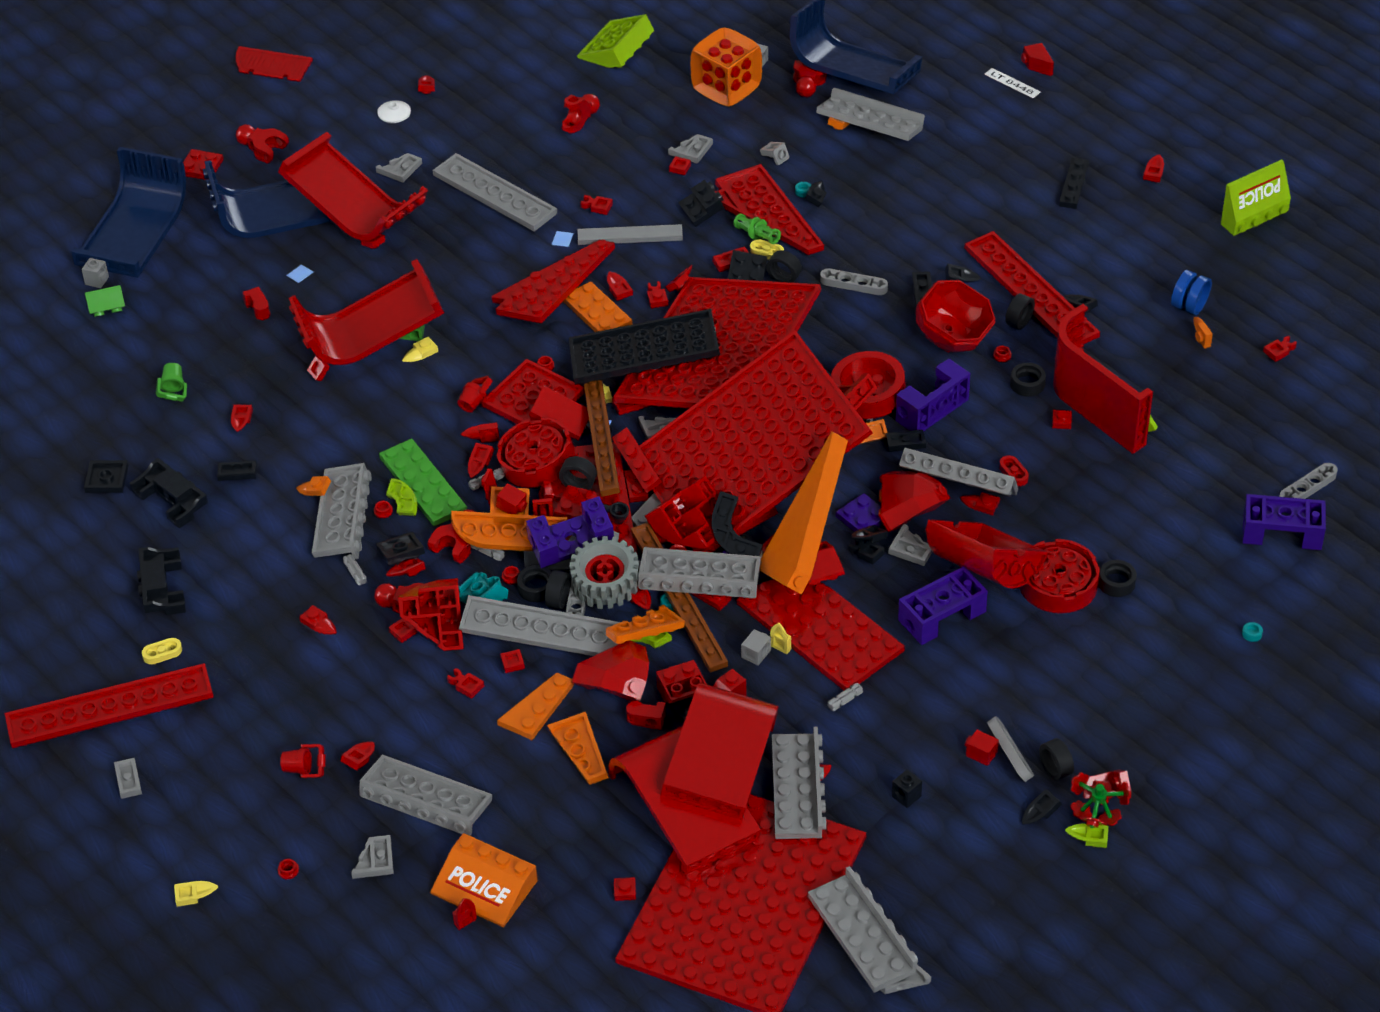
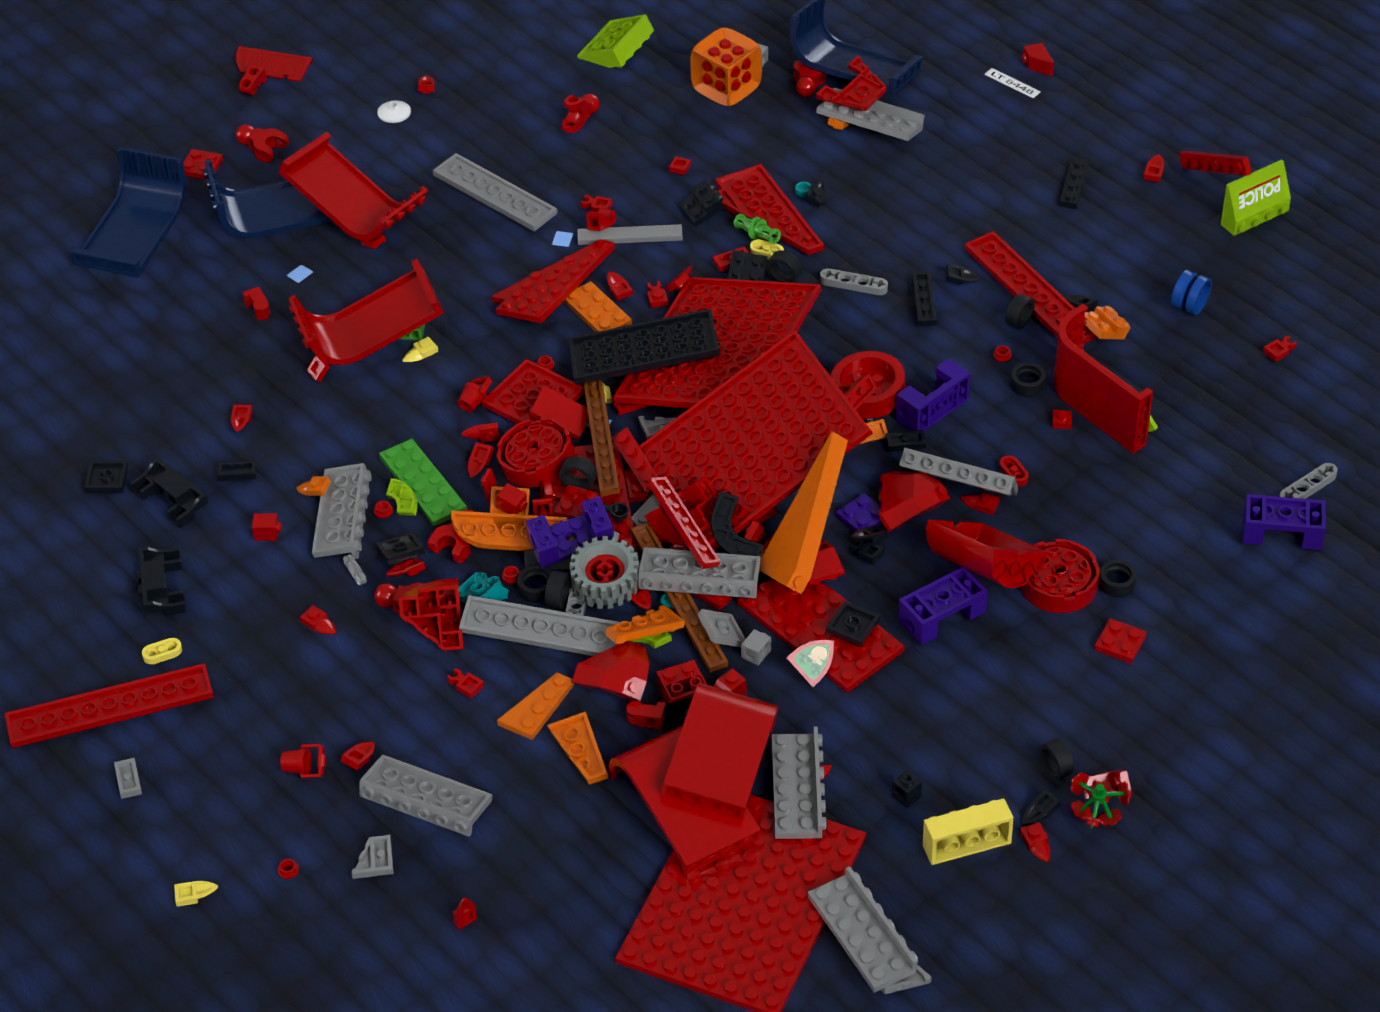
(95, 273): light grey brick -> none
(105, 300): bright green slope -> none
(171, 382): bright green piece -> none
(251, 80): none -> red leg
(266, 527): none -> red brick
(400, 167): light grey wing -> none
(402, 630): red plate -> none
(476, 483): light grey axle -> none
(485, 876): orange slope -> none
(498, 554): light grey axle -> none
(512, 661): red plate -> none
(600, 220): none -> red leg
(624, 889): red plate -> none
(684, 522): none -> red plate
(693, 148): light grey wing -> none
(721, 628): none -> light grey plate
(754, 532): none -> red plate
(777, 151): light grey bracket -> none
(780, 639): light yellow plate -> none
(813, 659): none -> shield
(845, 696): light grey axle -> none
(853, 624): none -> black plate
(860, 92): none -> red wing
(910, 547): light grey wing -> none
(954, 316): red rock -> none
(967, 831): none -> light yellow brick
(981, 747): red brick -> none
(1010, 749): light grey beam -> none
(1036, 841): none -> red plate
(1092, 836): lime plate -> none
(1106, 323): none -> orange plate
(1120, 641): none -> red plate
(1203, 333): orange plate -> none
(1215, 163): none -> red plate
(1252, 631): teal tile -> none

